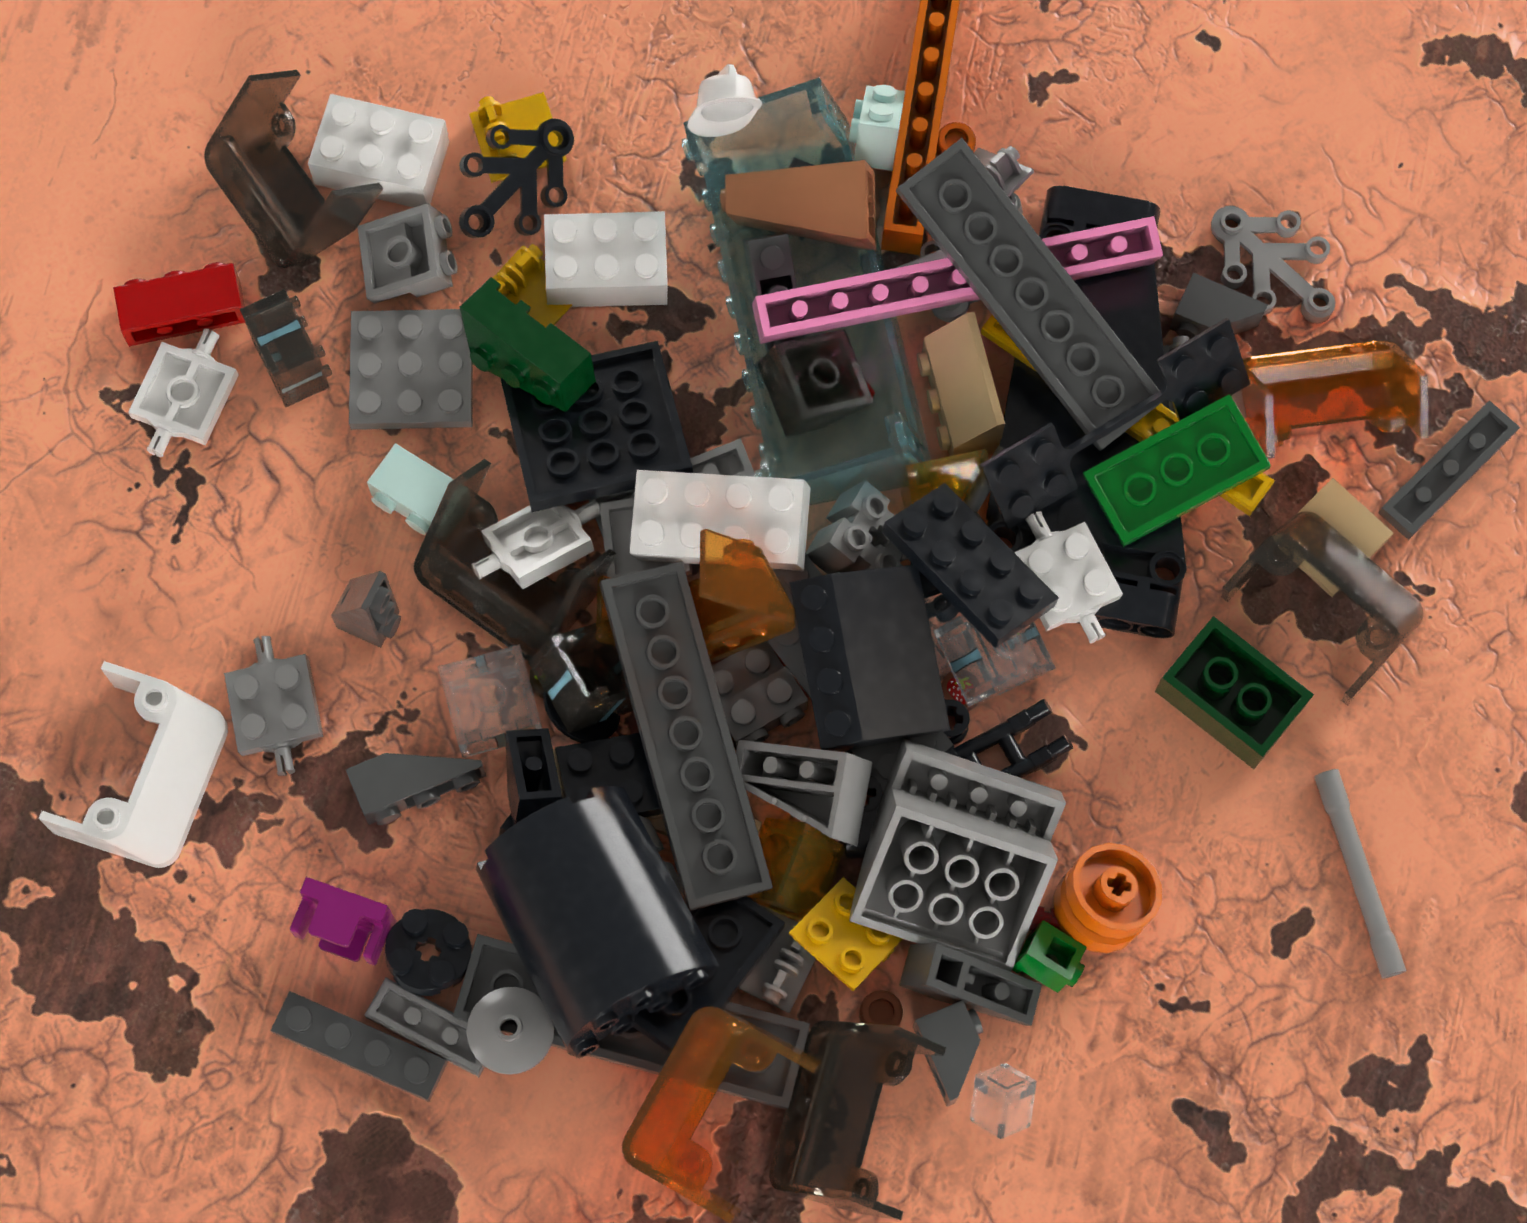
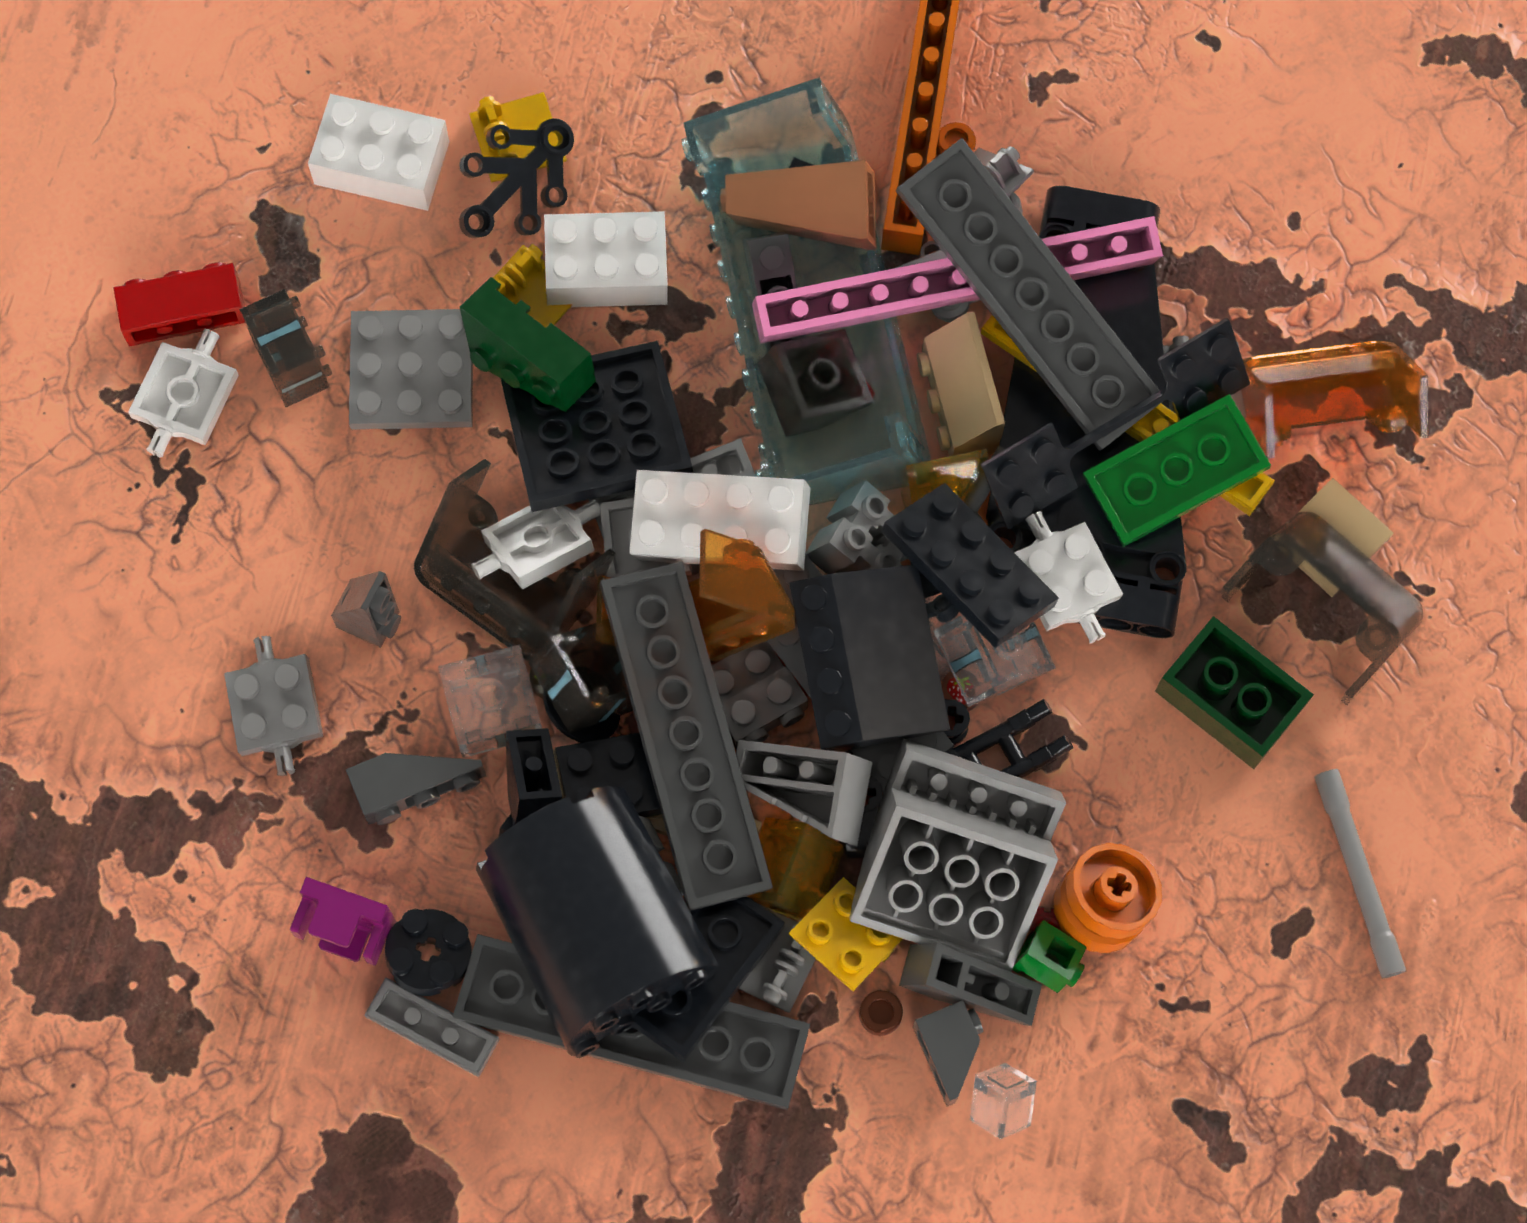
(171, 780): white windscreen -> none
(268, 184): clear smoke windscreen -> none
(359, 1046): dark grey plate -> none
(406, 254): light grey plate -> none
(408, 487): light aqua brick -> none
(513, 1052): light grey dish -> none
(663, 1127): clear orange windscreen -> none
(723, 104): white piece -> none
(834, 1112): clear smoke windscreen -> none
(877, 126): light aqua brick -> none
(1209, 303): dark grey slope -> none
(1270, 257): light grey plant -> none
(1448, 470): dark grey plate -> none

